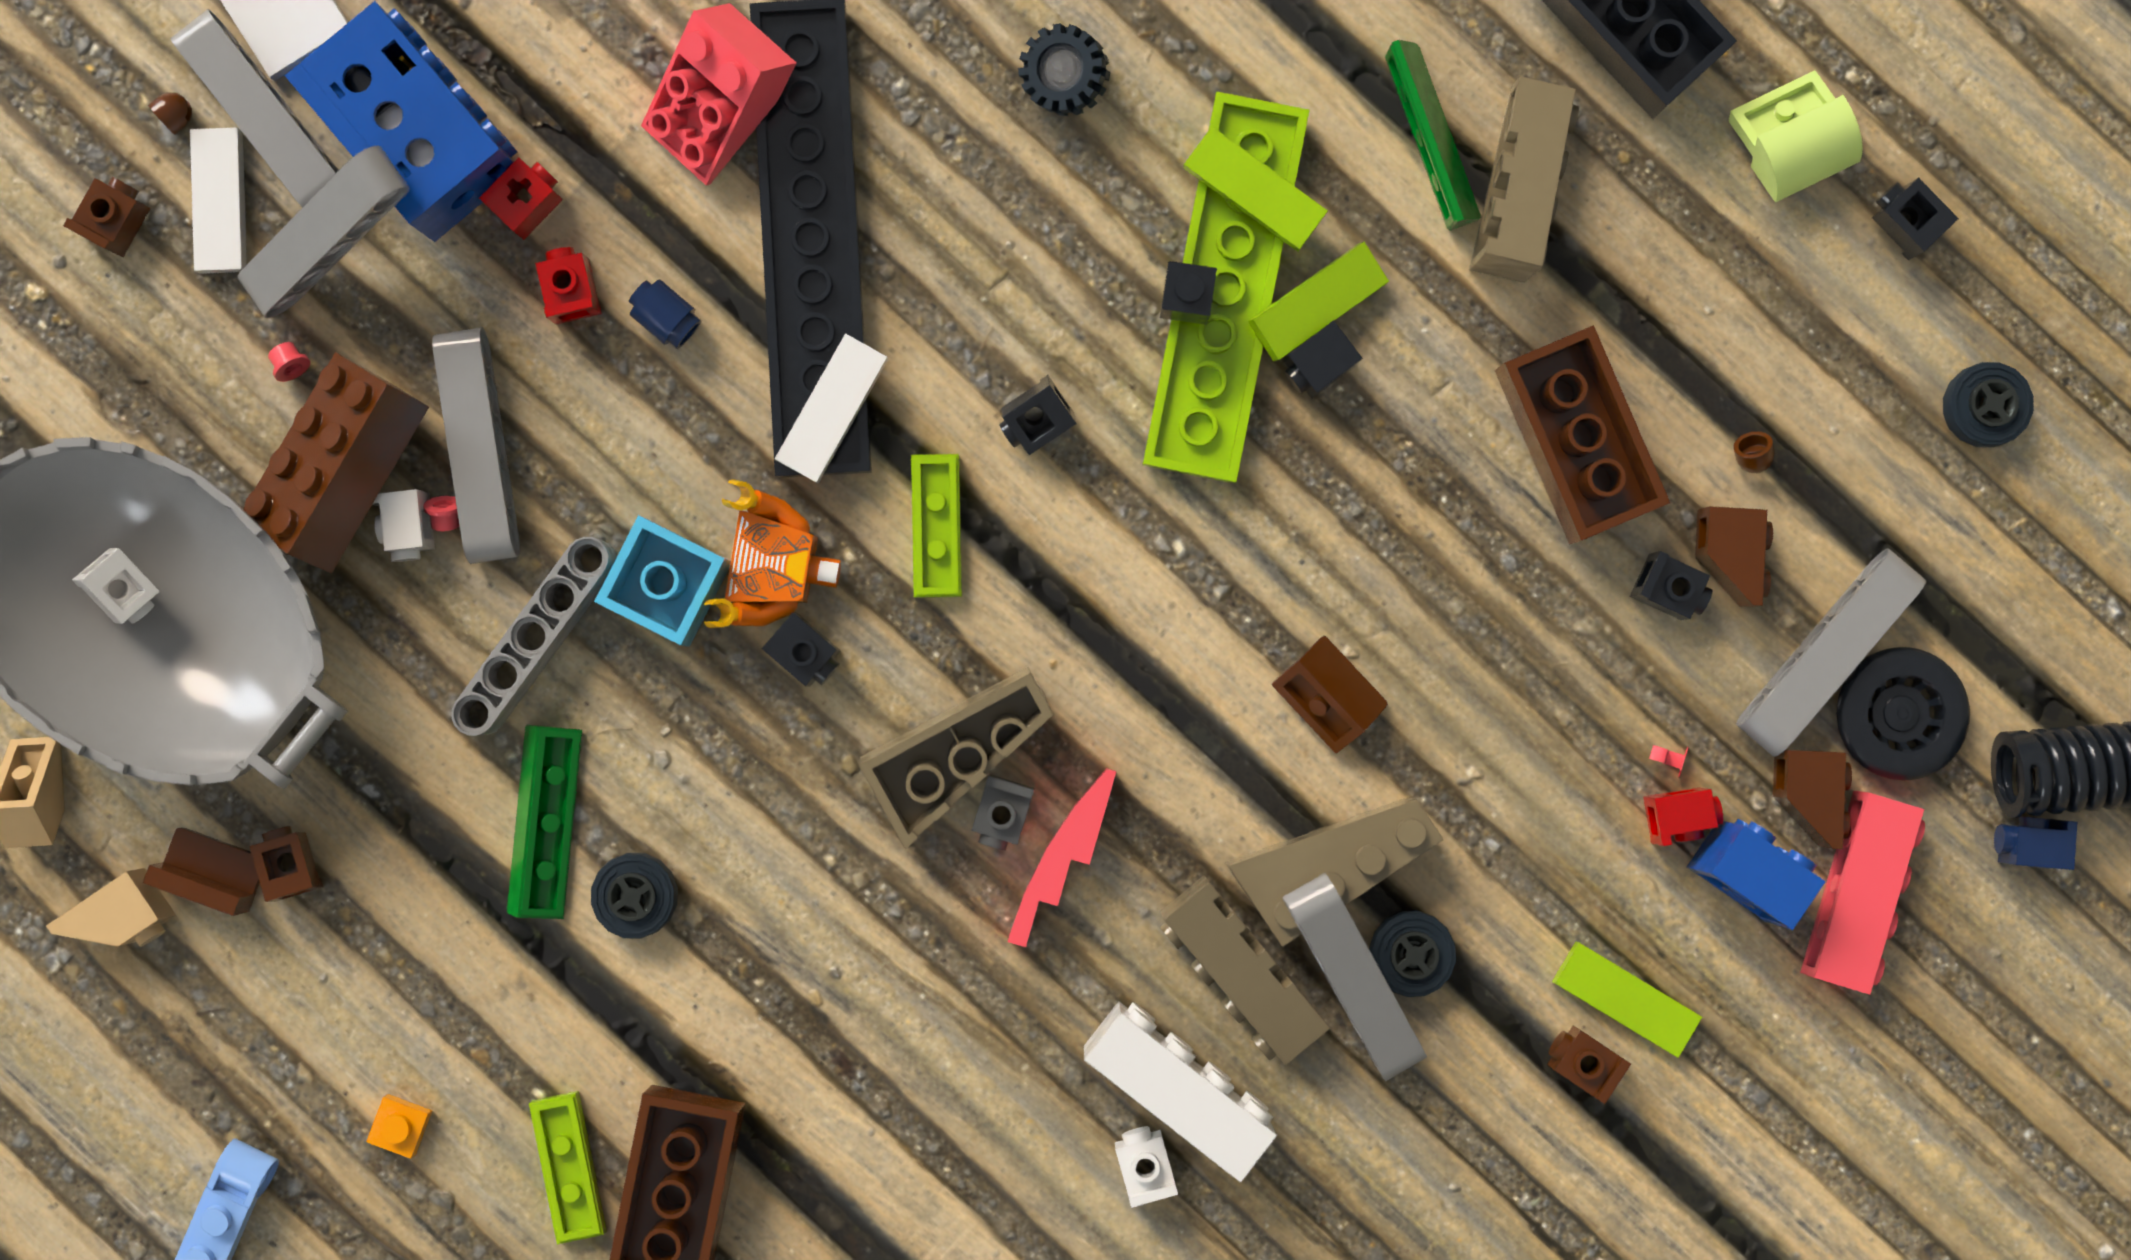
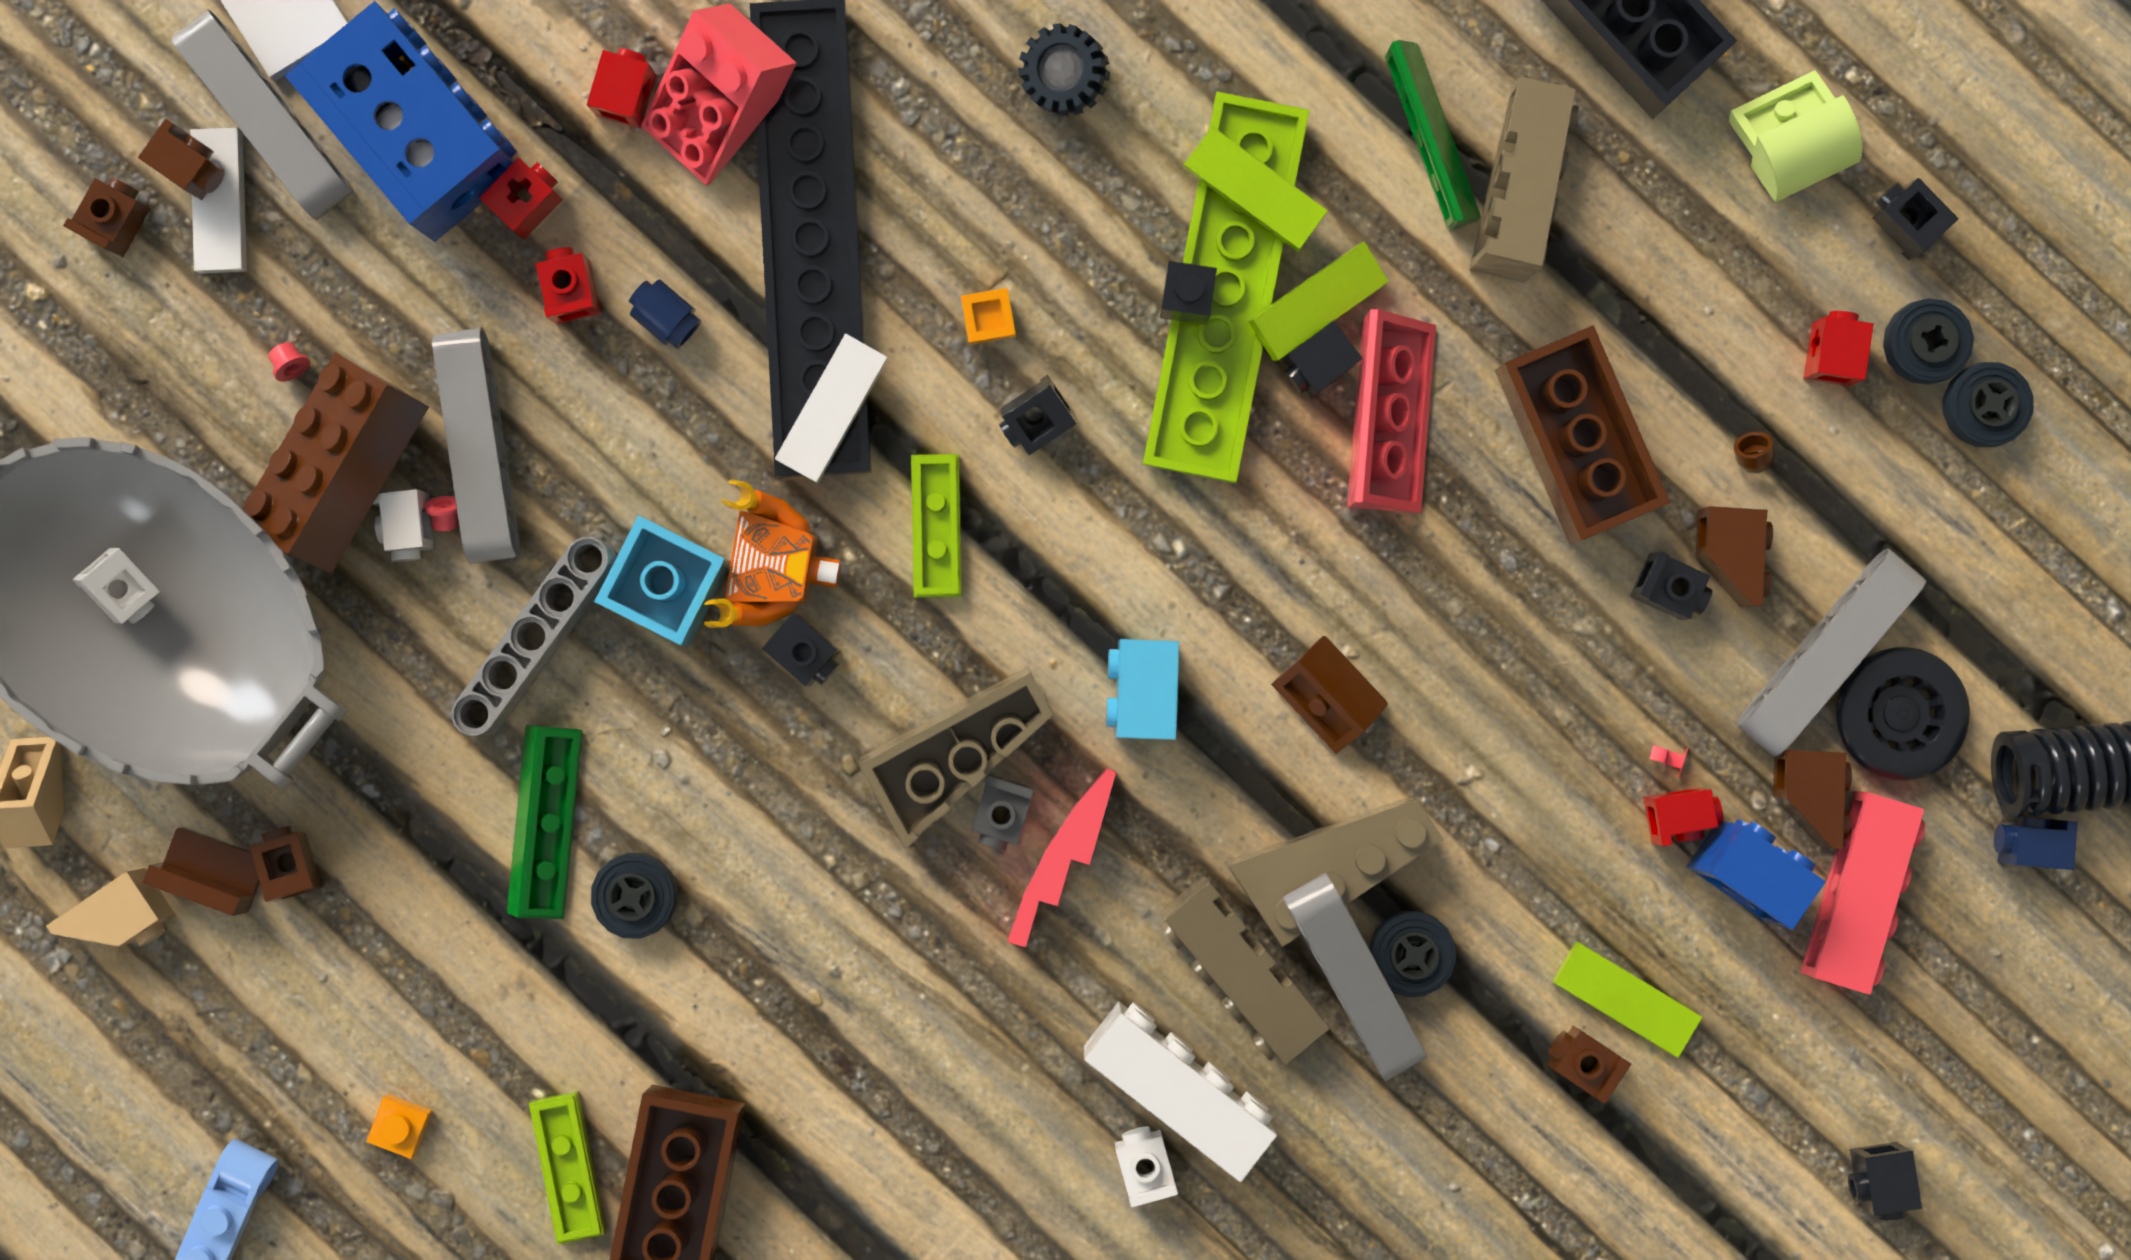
(172, 111): reddish brown hinge -> none
(182, 160): none -> reddish brown brick
(323, 231): light grey beam -> none
(622, 87): none -> red brick
(988, 316): none -> light orange plate
(1145, 689): none -> medium azure brick
(1391, 413): none -> coral slope
(1838, 349): none -> red brick
(1884, 1180): none -> black brick
(1912, 350): none -> black wheel

